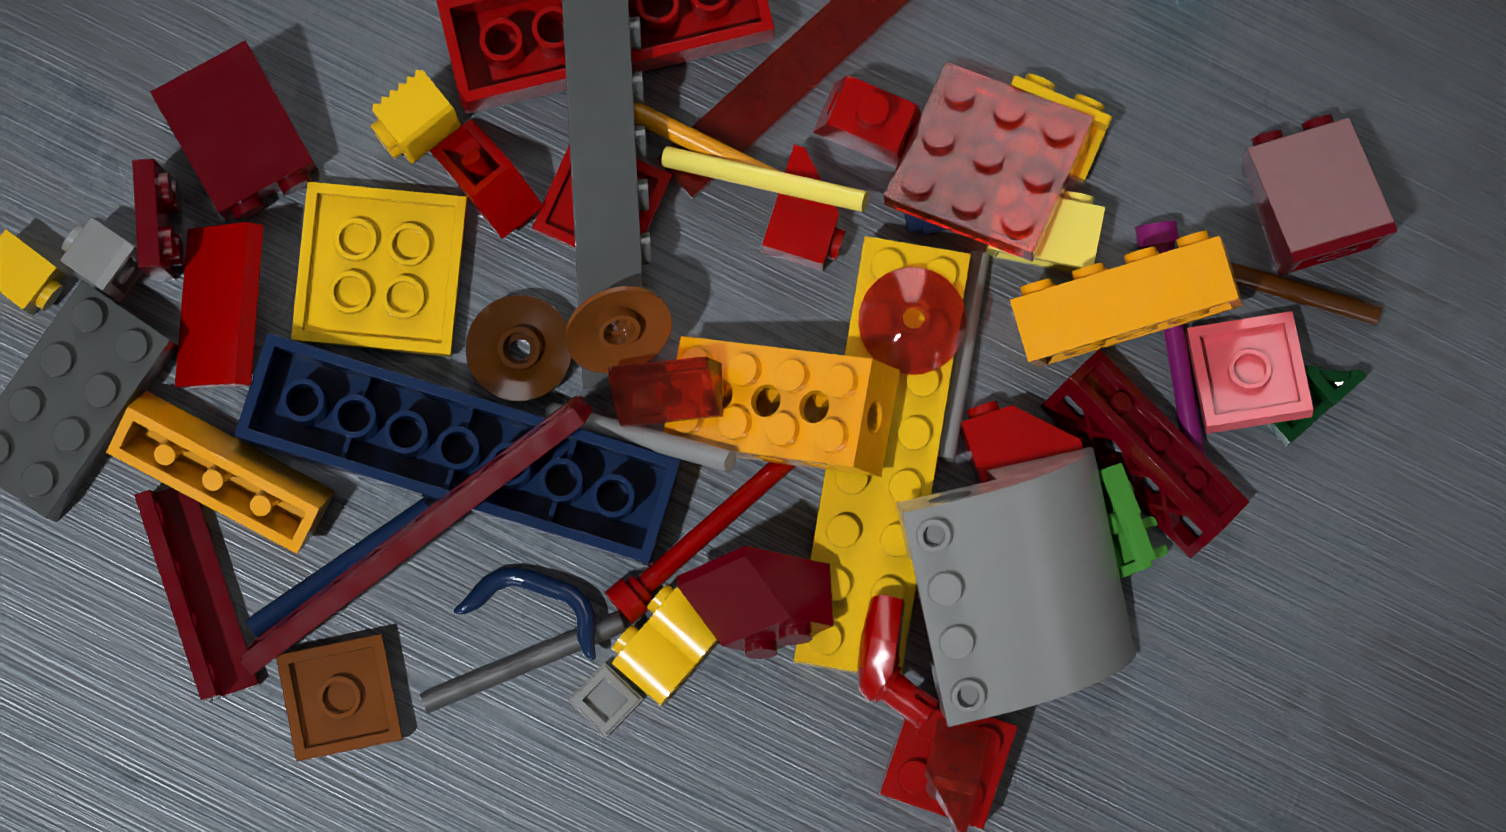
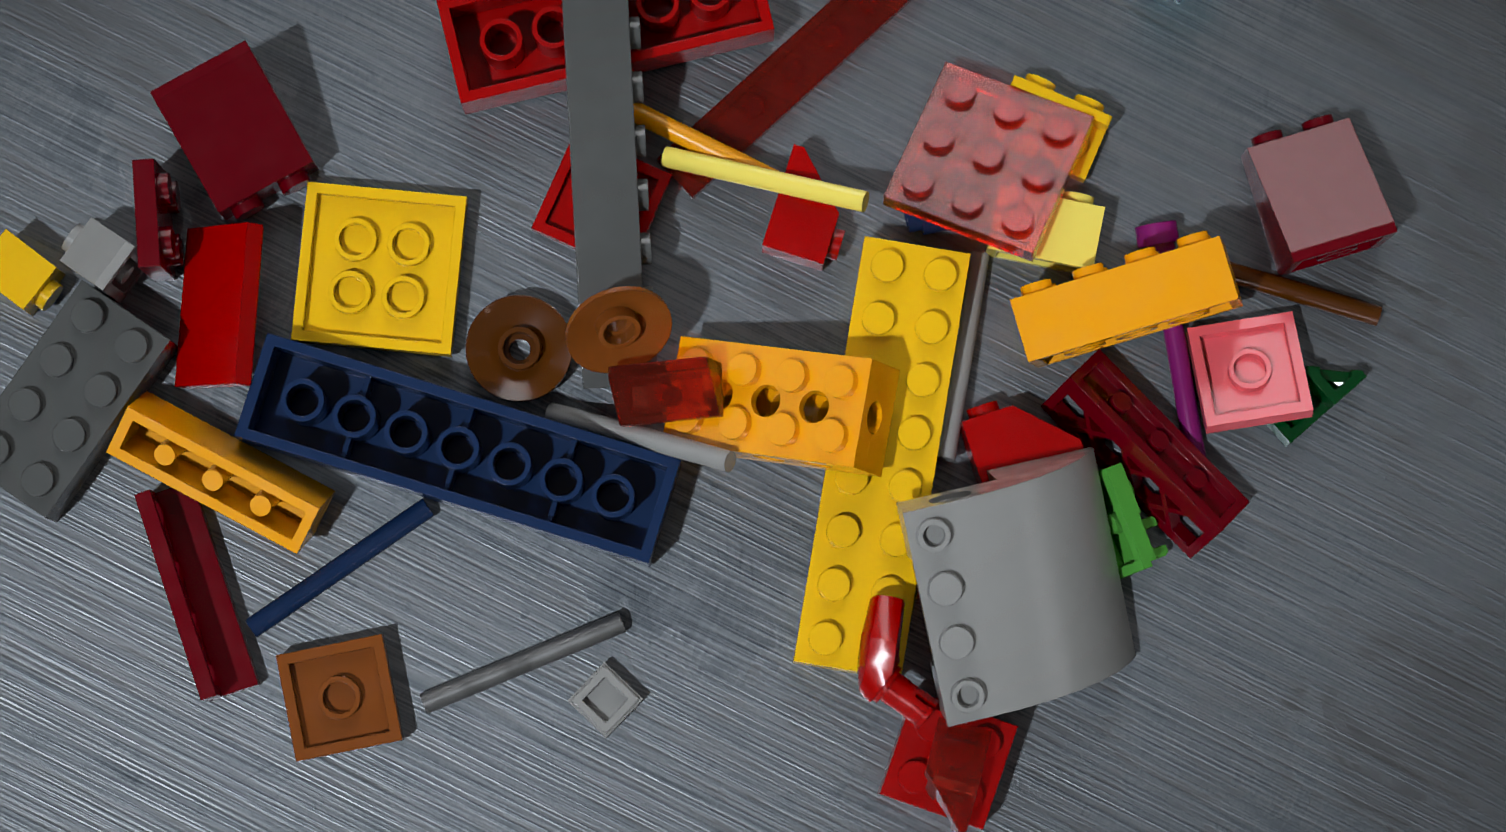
(413, 118): yellow brick -> none
(416, 533): dark red tile -> none
(487, 178): red slope -> none
(542, 585): dark blue animal -> none
(634, 593): red piece -> none
(665, 647): yellow brick -> none
(760, 599): dark red slope -> none
(868, 120): red torso -> none
(905, 348): clear red dish -> none

